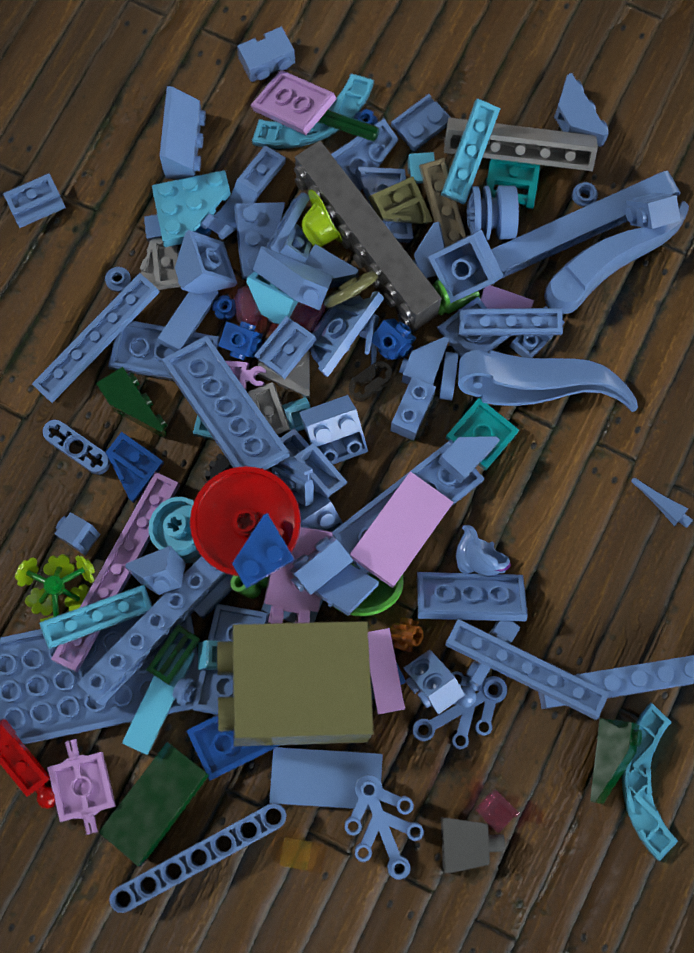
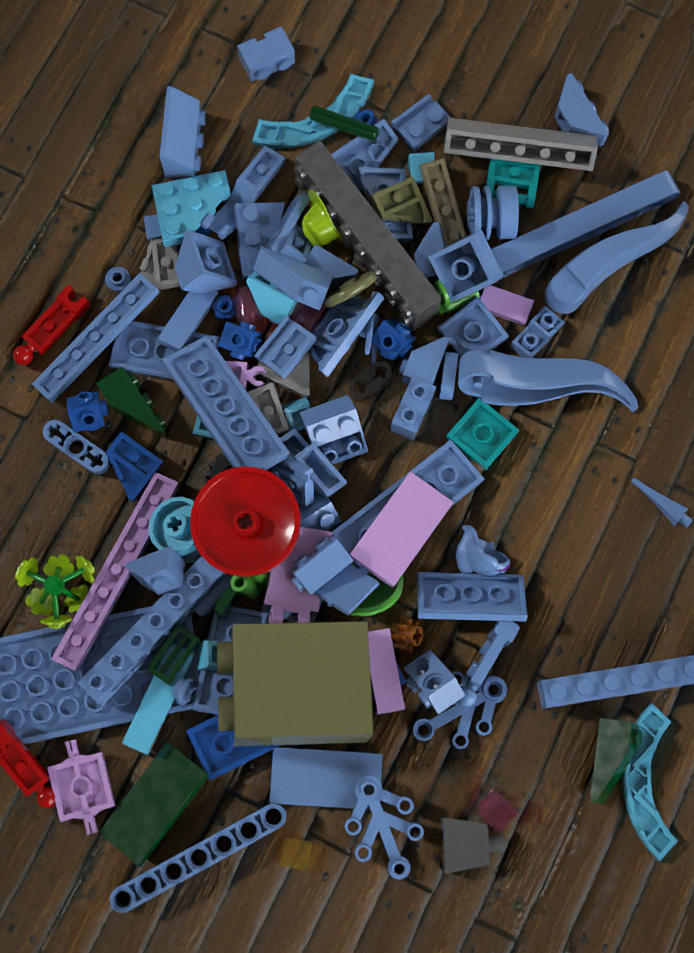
(34, 200): medium blue plate -> none
(51, 325): none -> red plate
(77, 533): medium blue slope -> none
(86, 411): none -> blue brick
(95, 617): medium azure tile -> none
(226, 603): none -> dark green tile
(262, 553): blue wing -> none
(293, 102): lavender tile -> none
(466, 454): medium blue slope -> none
(470, 151): medium azure tile -> none
(510, 322): medium blue tile -> none
(527, 669): medium blue plate -> none
(588, 189): medium blue plate -> none
(653, 210): medium blue brick -> none

